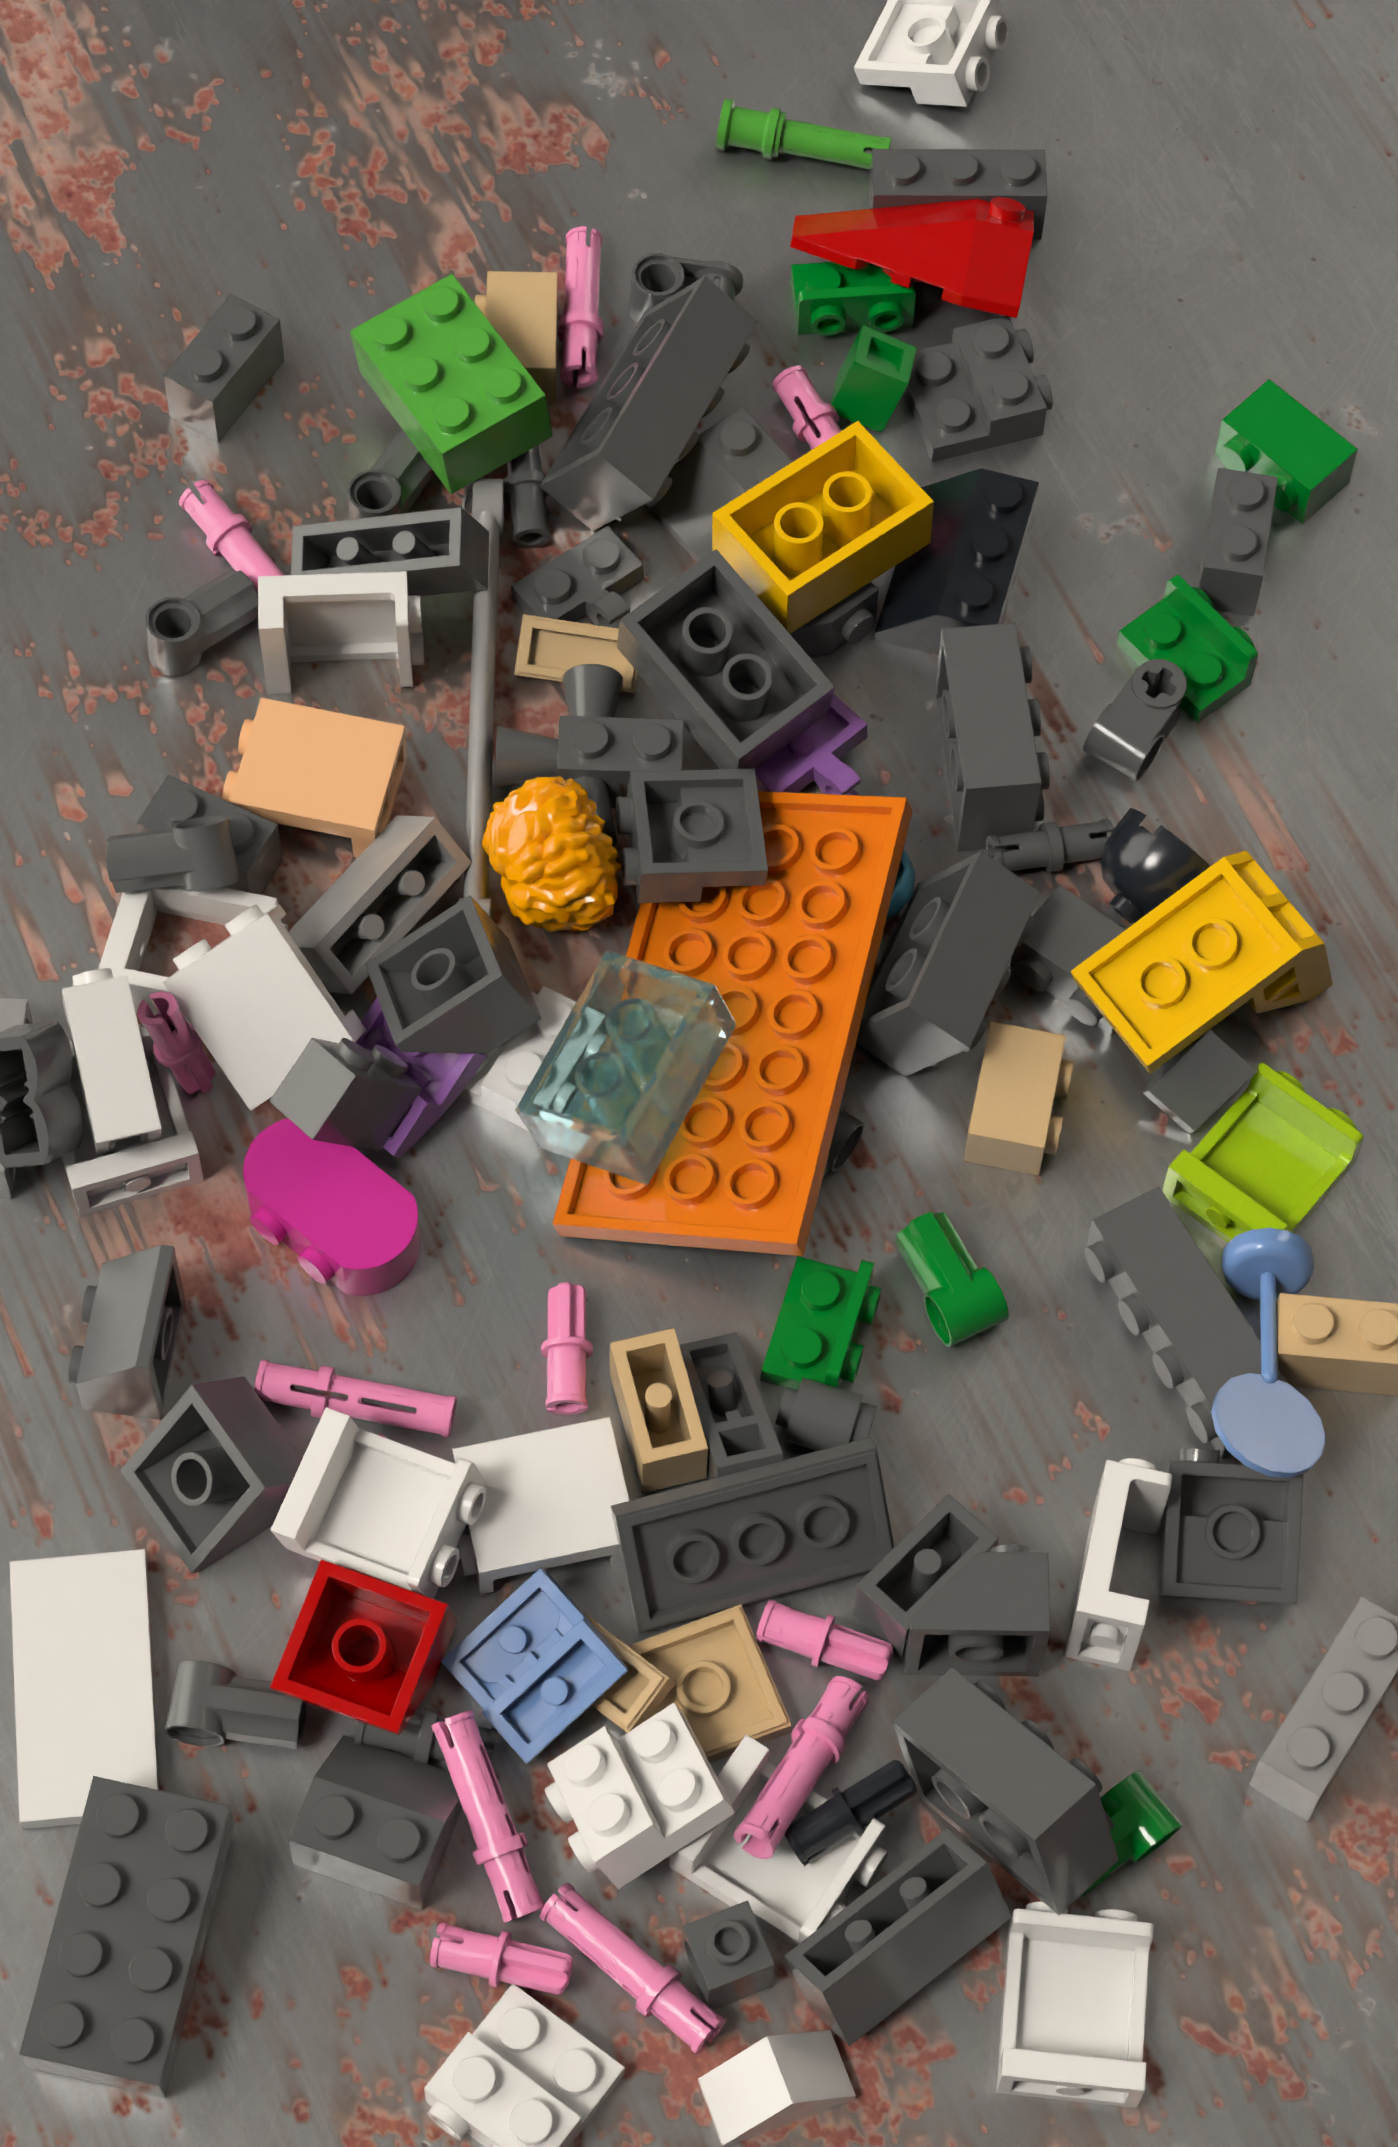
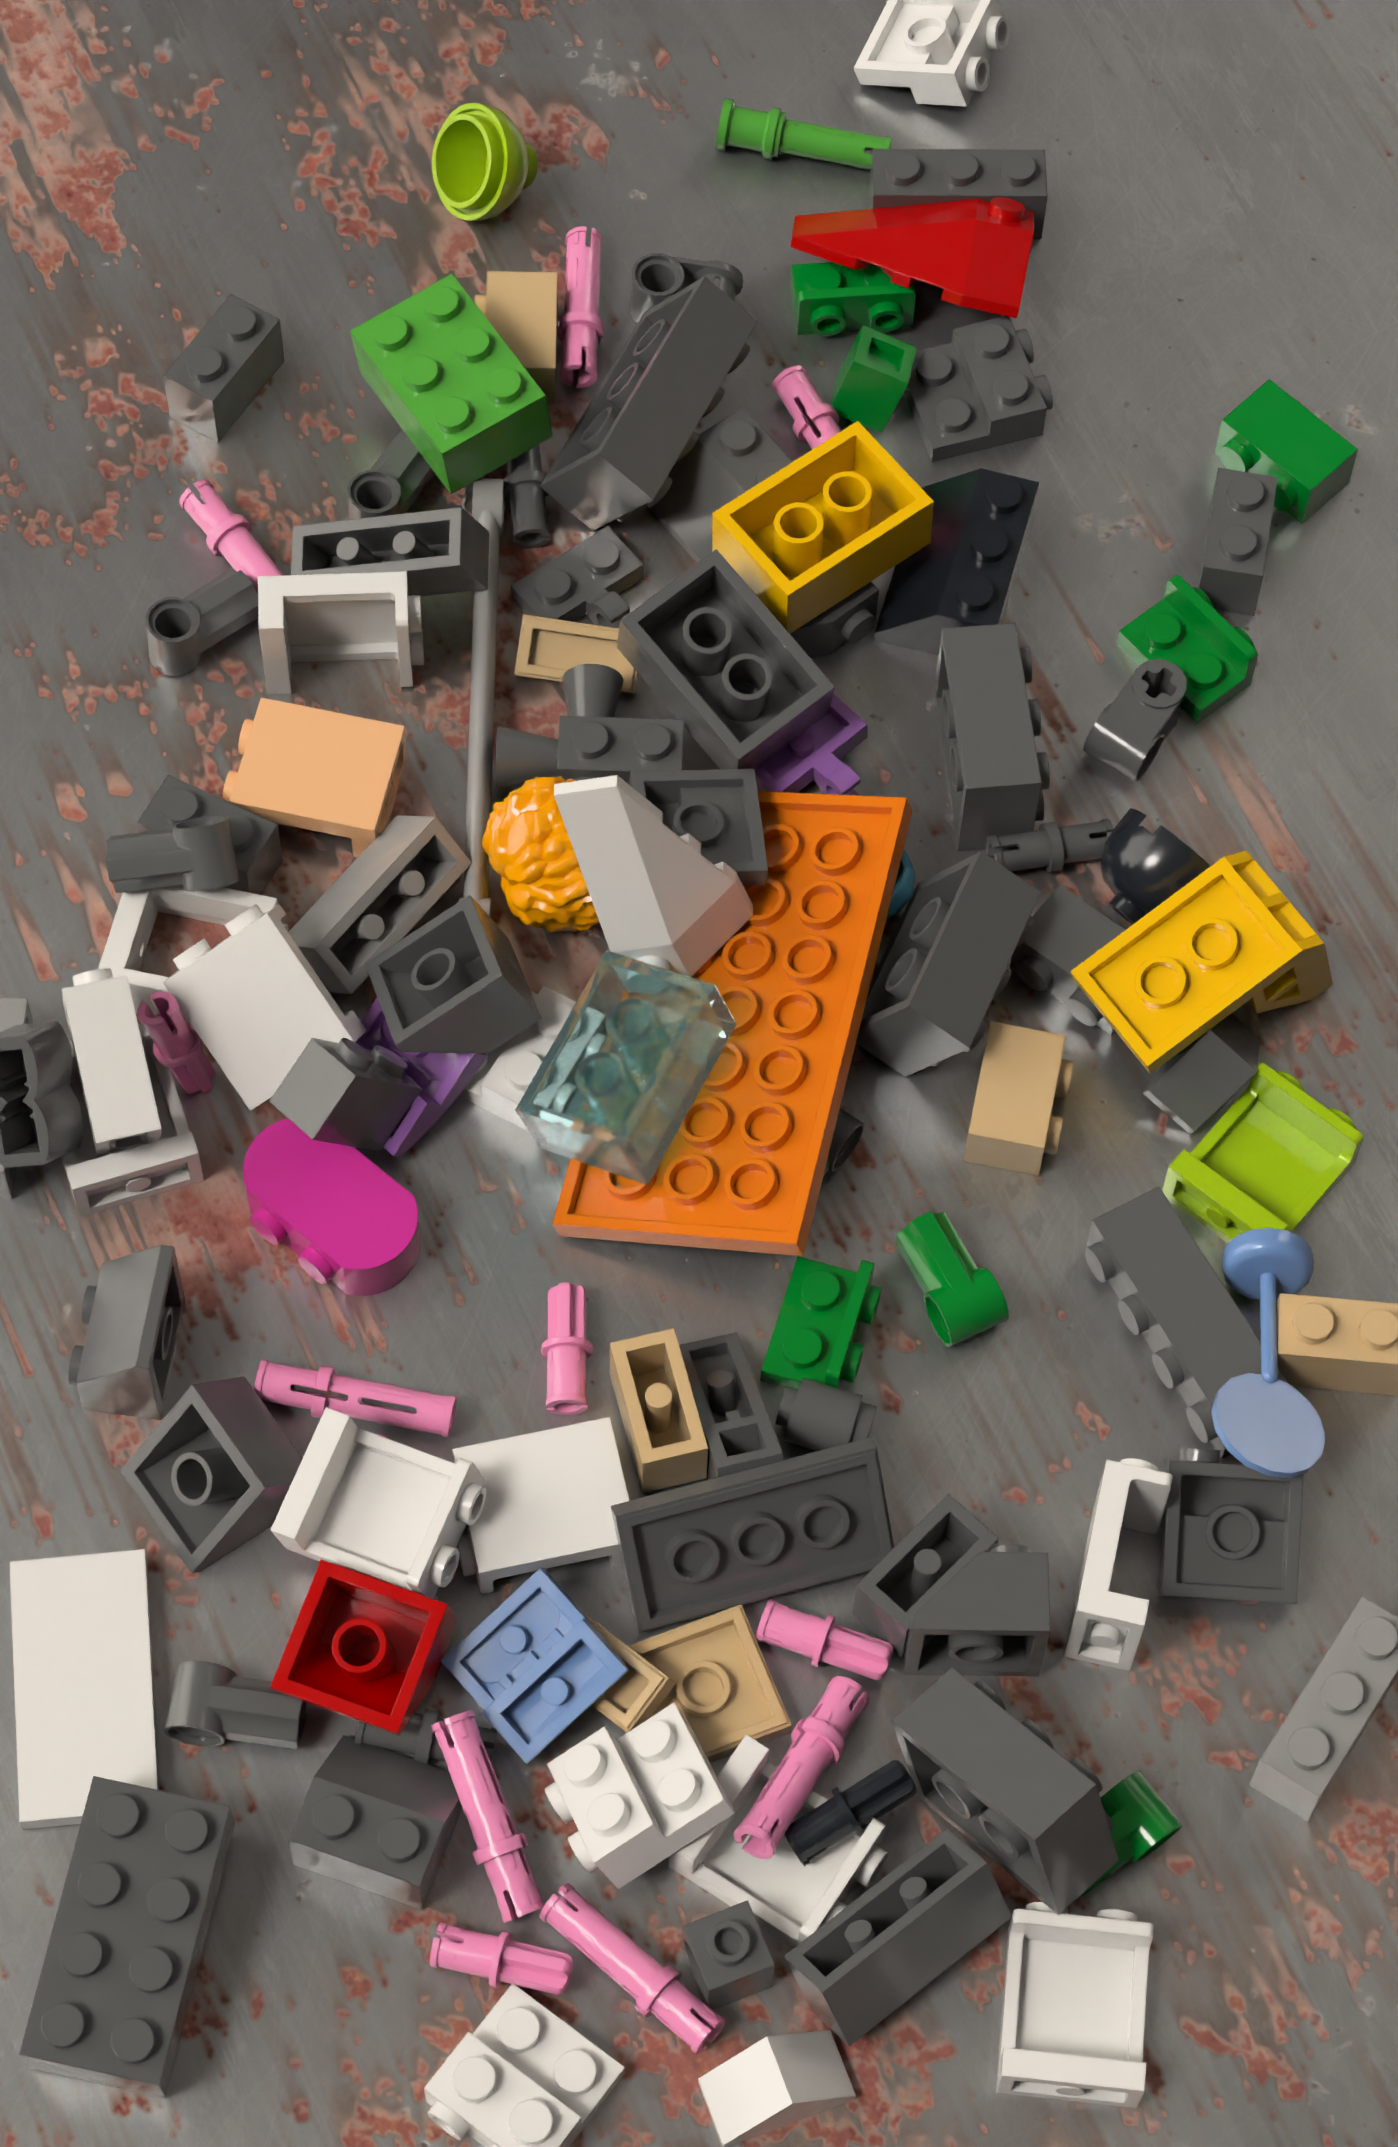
(481, 162): none -> lime piece
(645, 881): none -> white wedge

